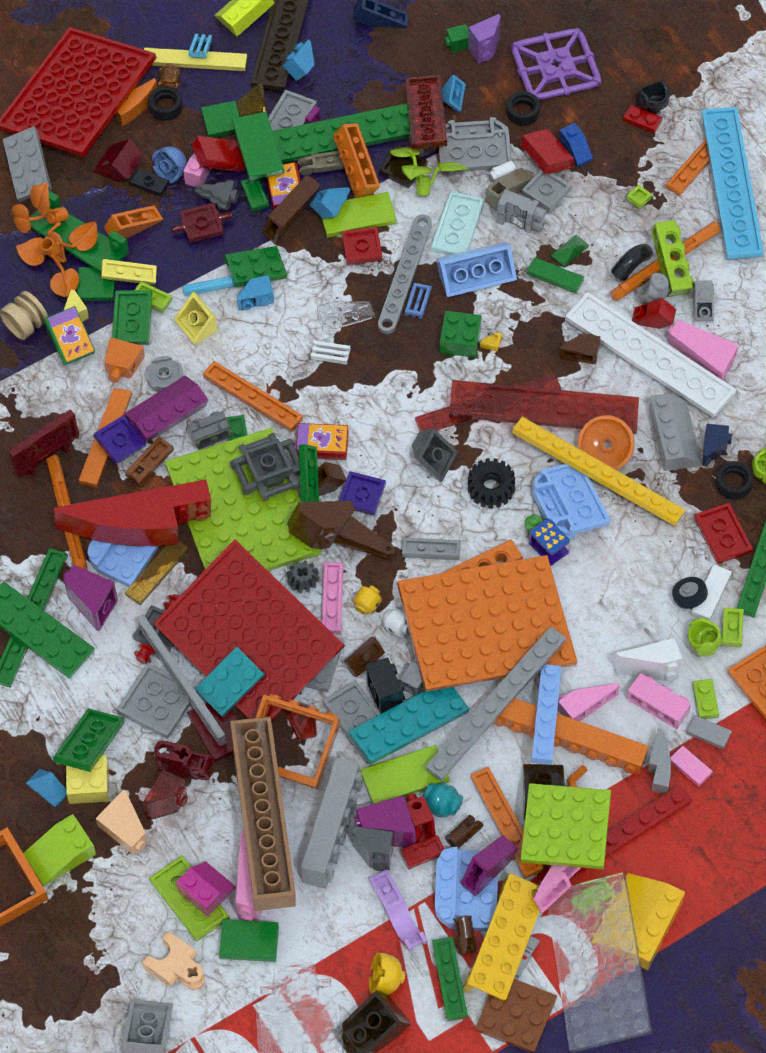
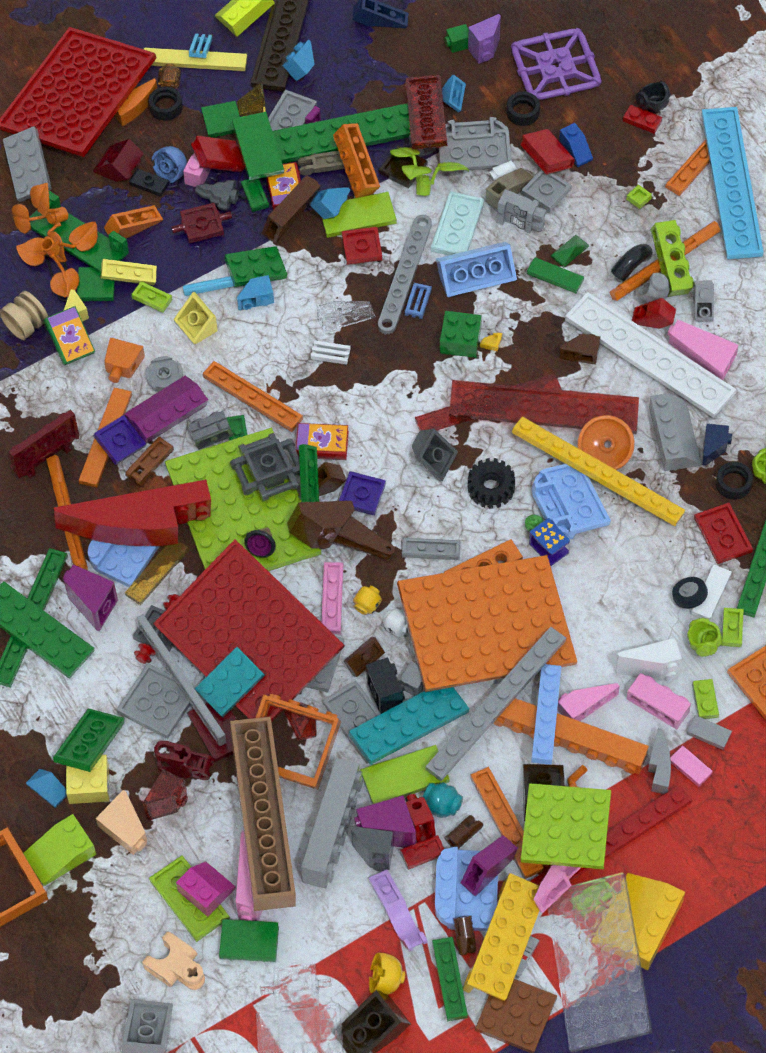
(132, 316): green plate -> none
(260, 543): none -> magenta hat
(302, 576): dark grey gear -> none

